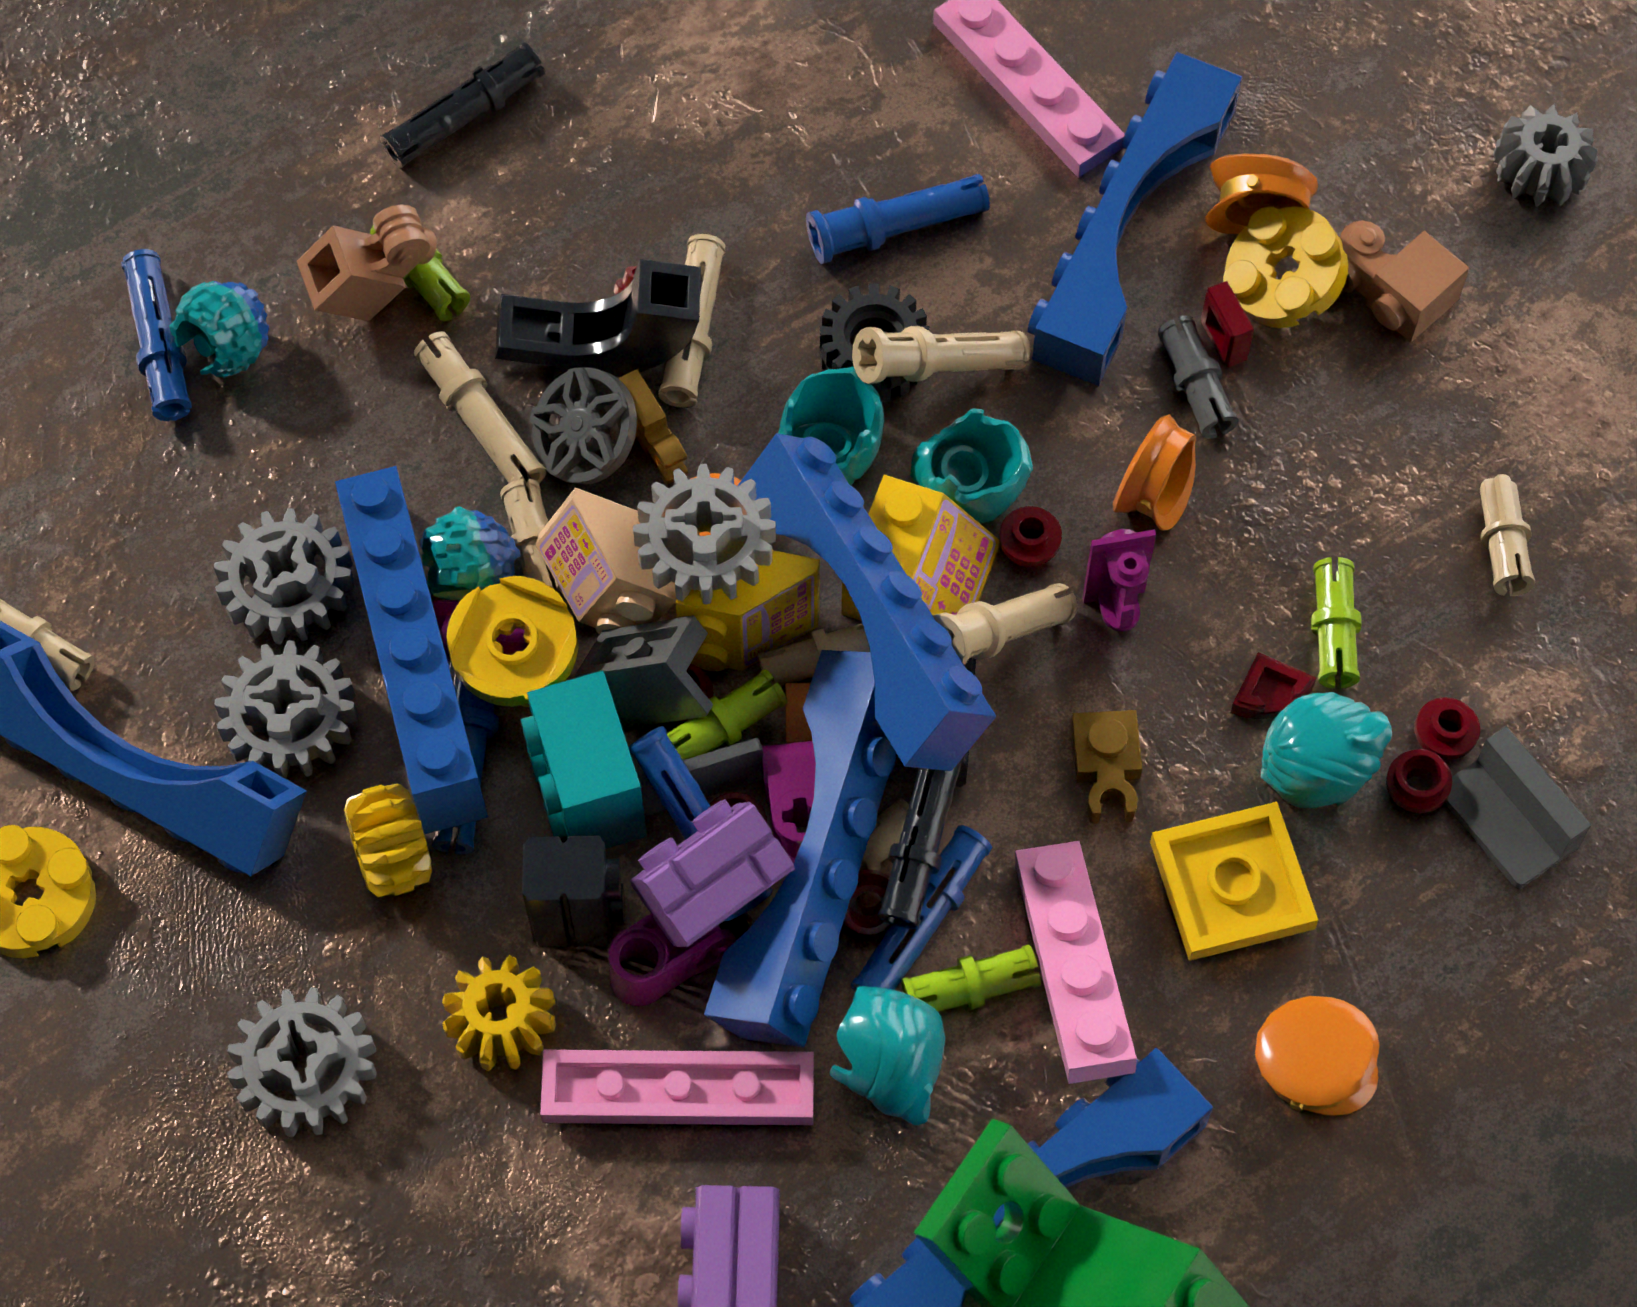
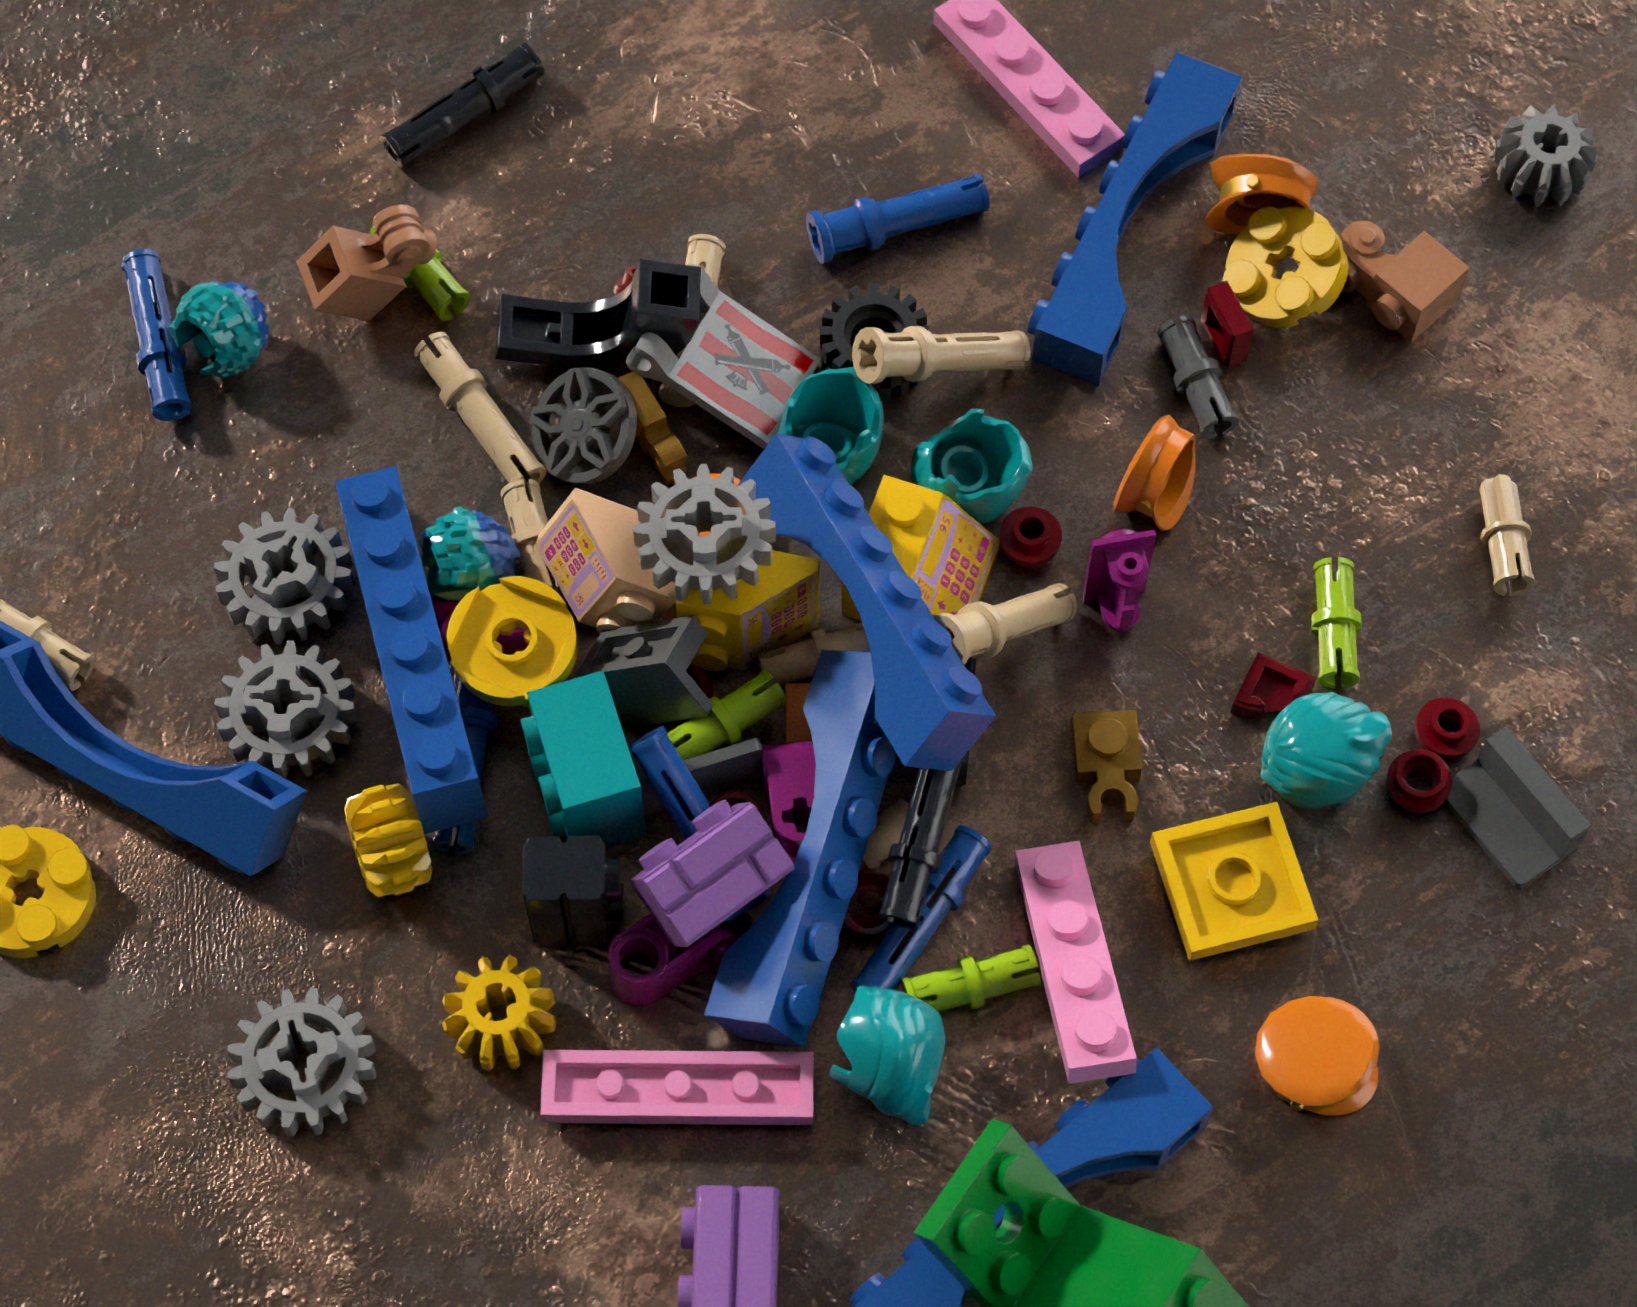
(731, 366): none -> flag

